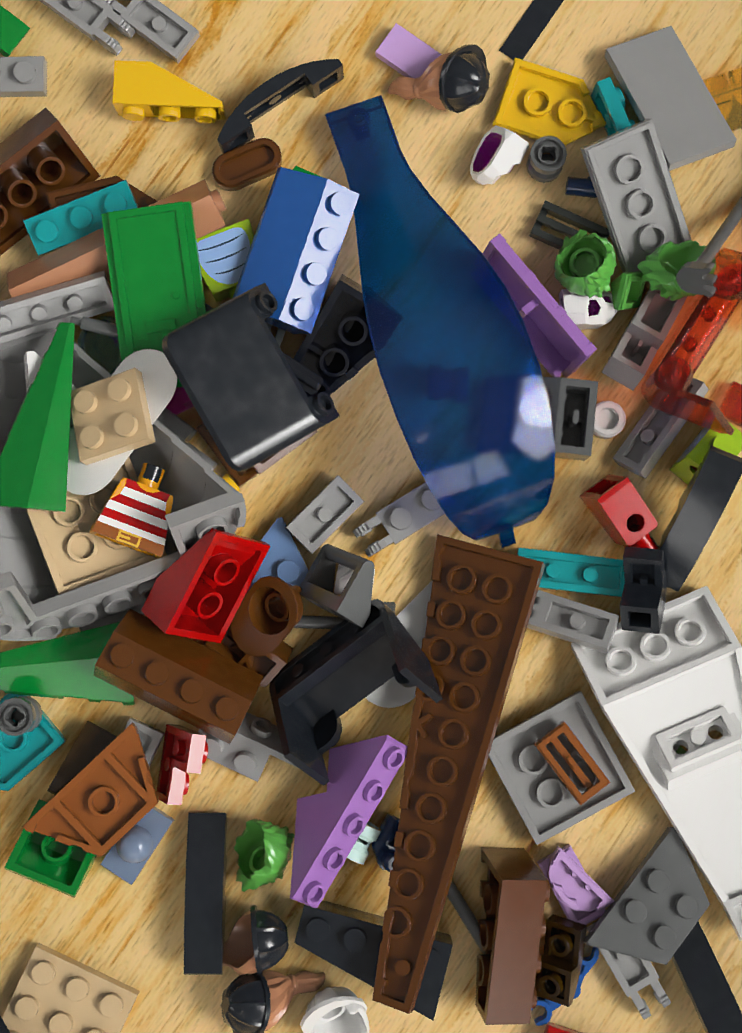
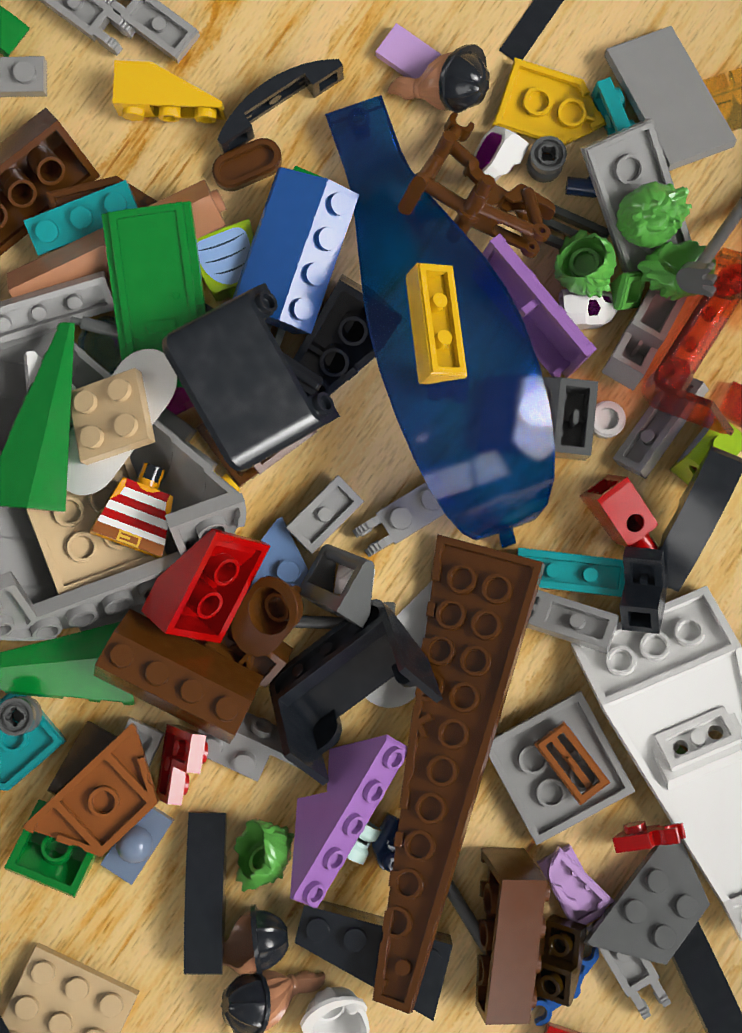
(435, 323): none -> yellow slope
(478, 208): none -> reddish brown piece
(641, 837): none -> red plate
(652, 214): none -> bright green hair

